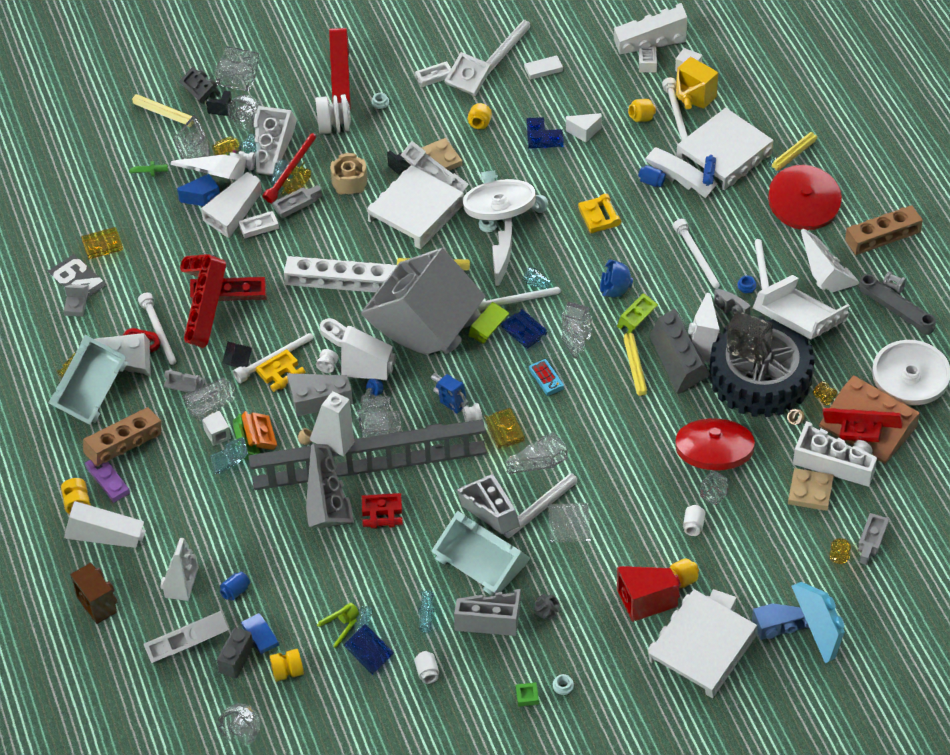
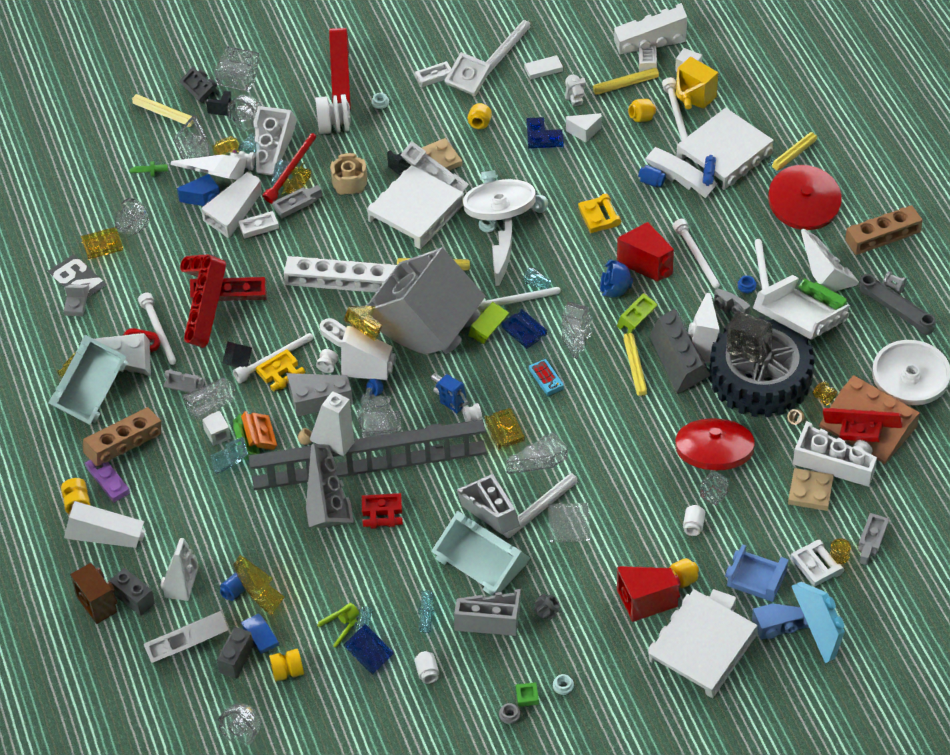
(132, 217): none -> clear cylinder
(132, 592): none -> dark grey brick
(257, 585): none -> clear yellow slope
(361, 319): none -> clear yellow slope
(509, 708): none -> light grey plate
(575, 89): none -> white hips
(625, 81): none -> light yellow axle
(646, 252): none -> red slope
(756, 574): none -> medium blue panel
(812, 566): none -> white plate
(822, 294): none -> bright green hinge

